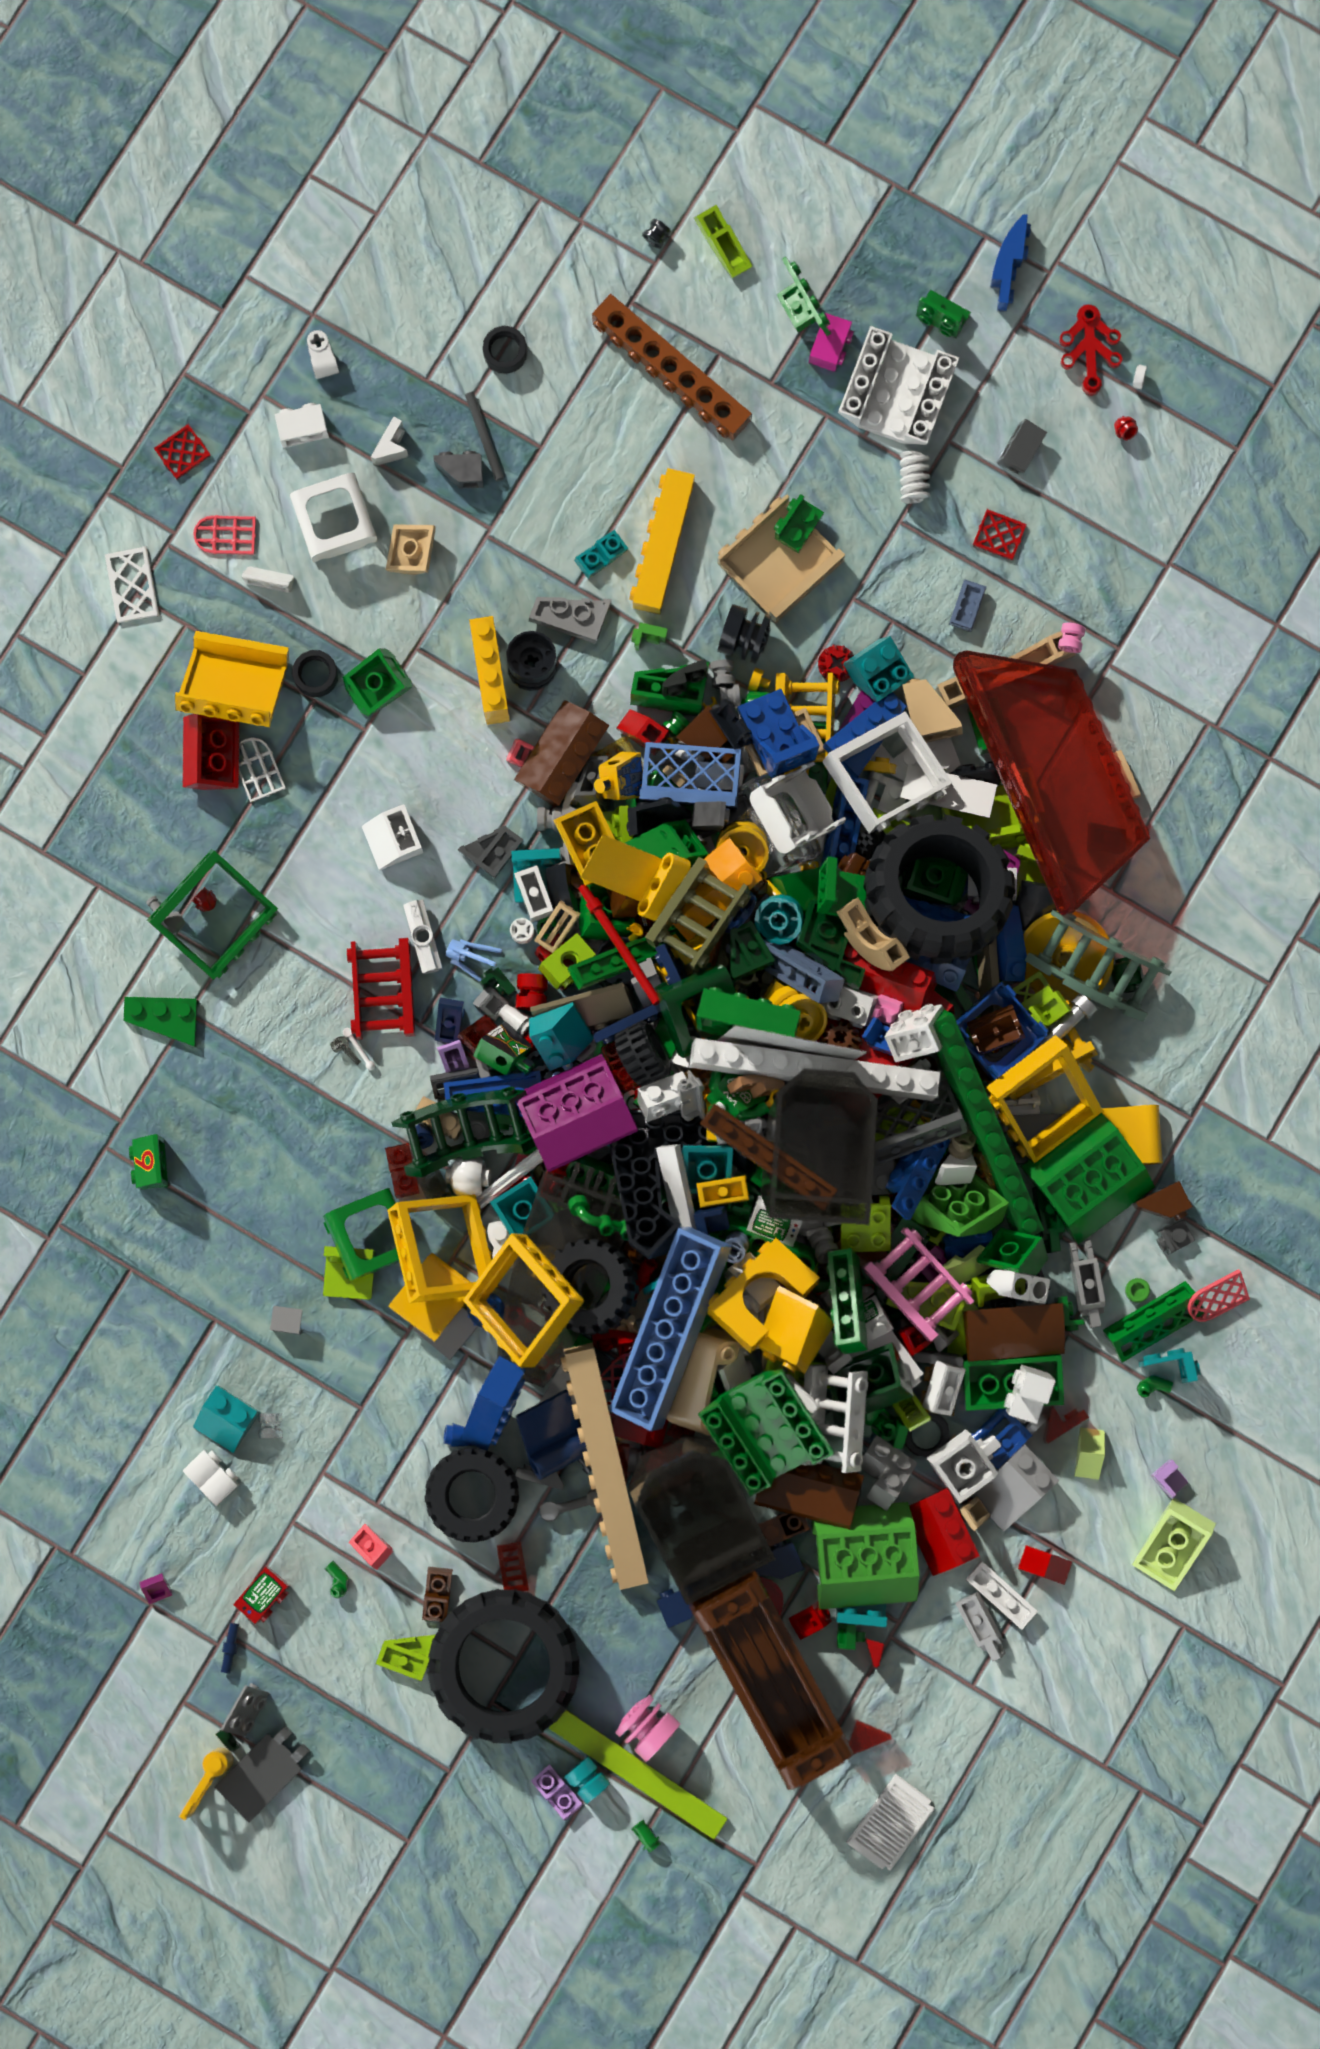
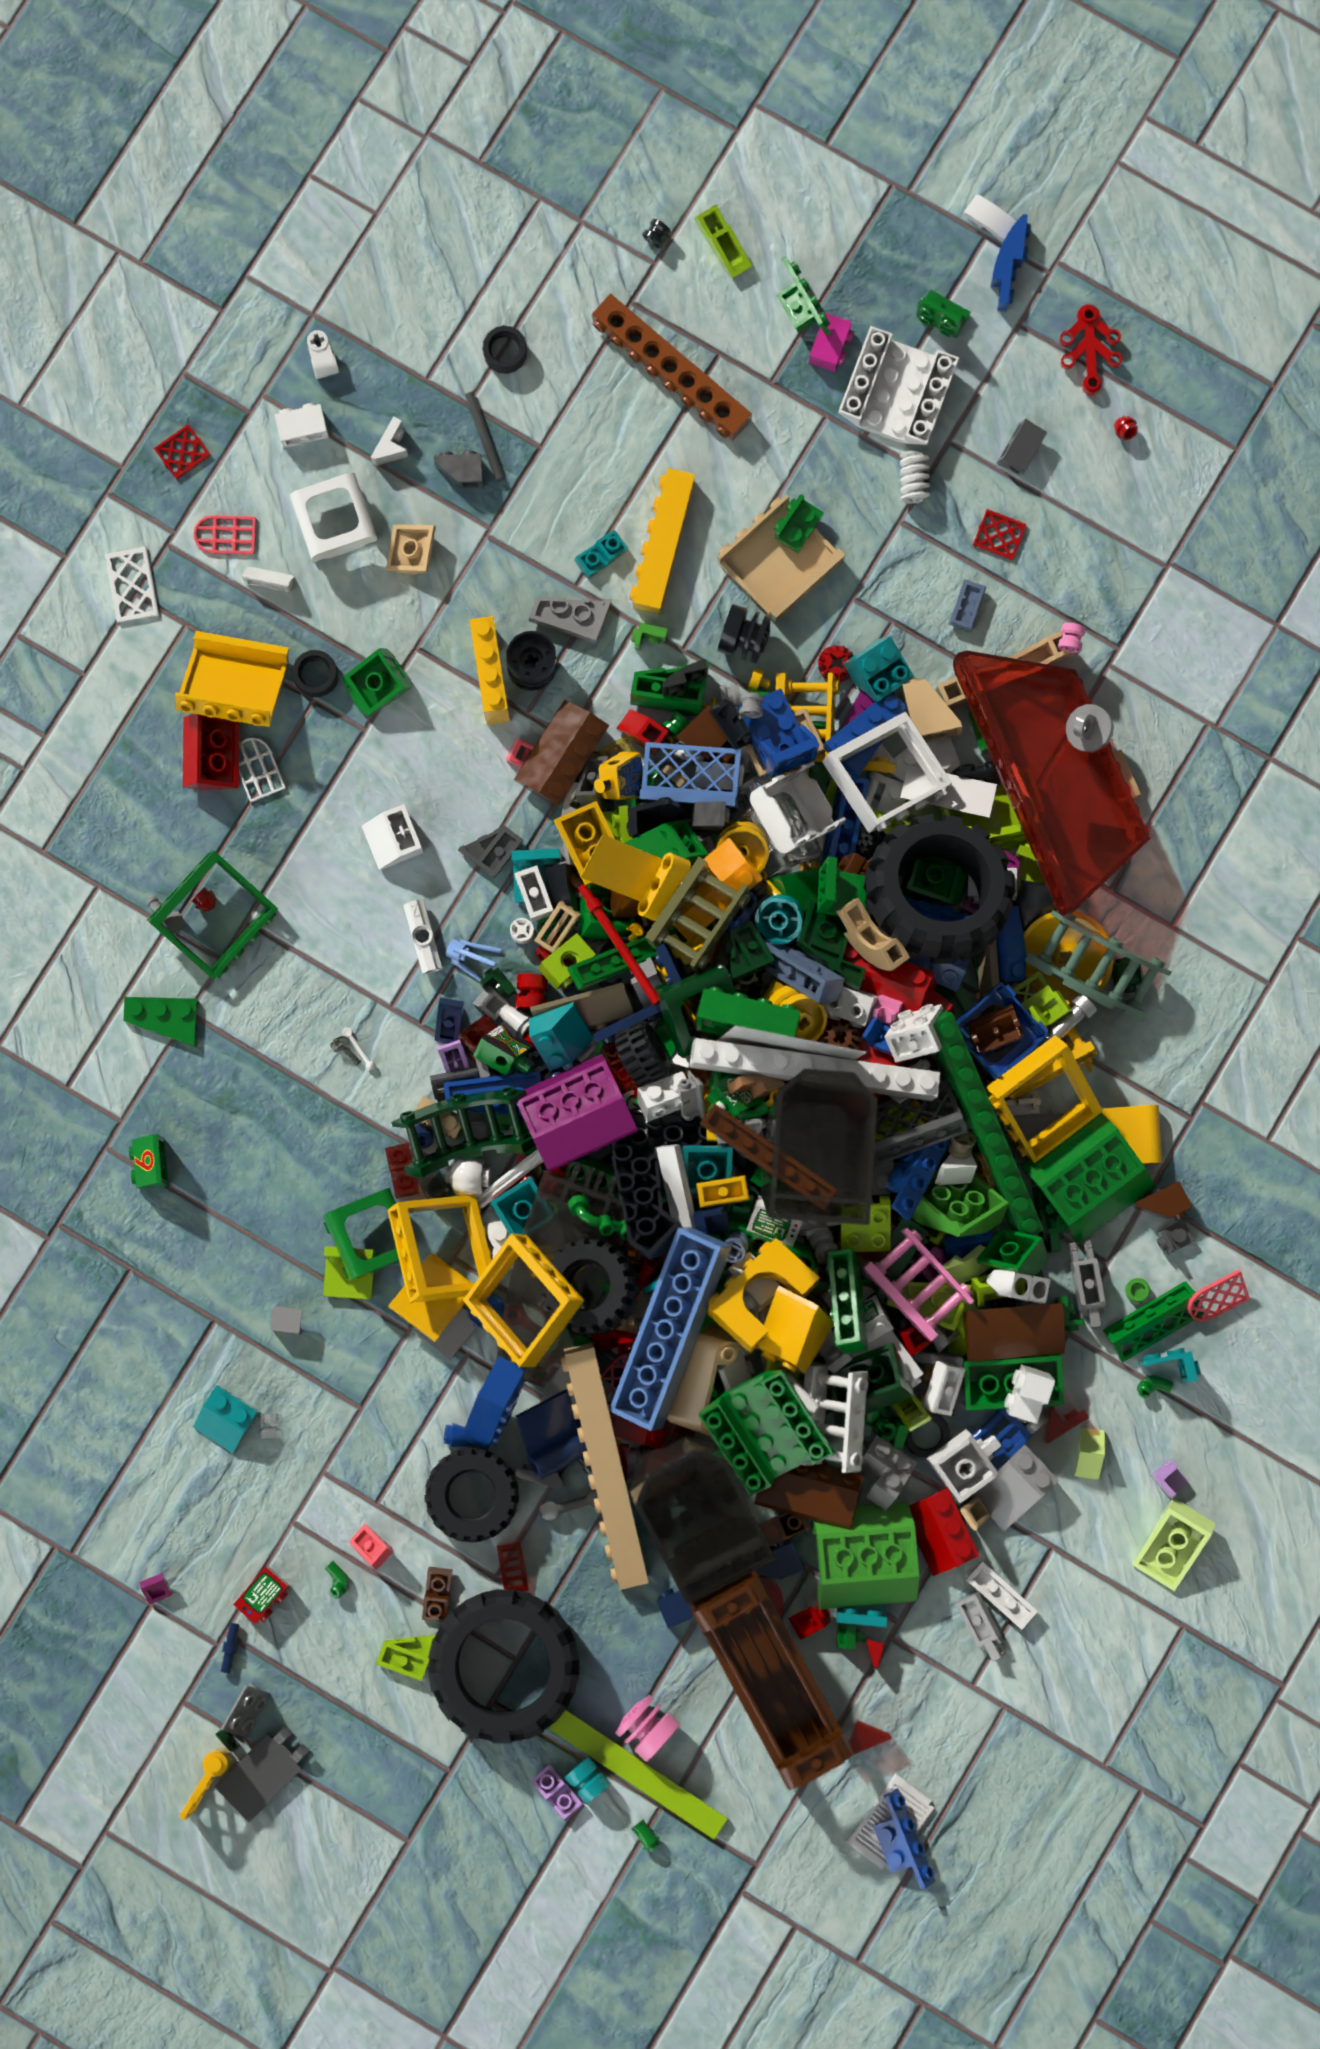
(211, 1476): white brick -> none
(404, 999): red fence -> none
(546, 817): light grey wheel -> none
(722, 673): light grey wheel -> none
(751, 705): none -> light grey wheel
(901, 1842): none -> blue bracket
(989, 216): none -> white slope
(1045, 1565): red slope -> none
(1089, 728): none -> light grey tile
(1139, 377): white tile -> none

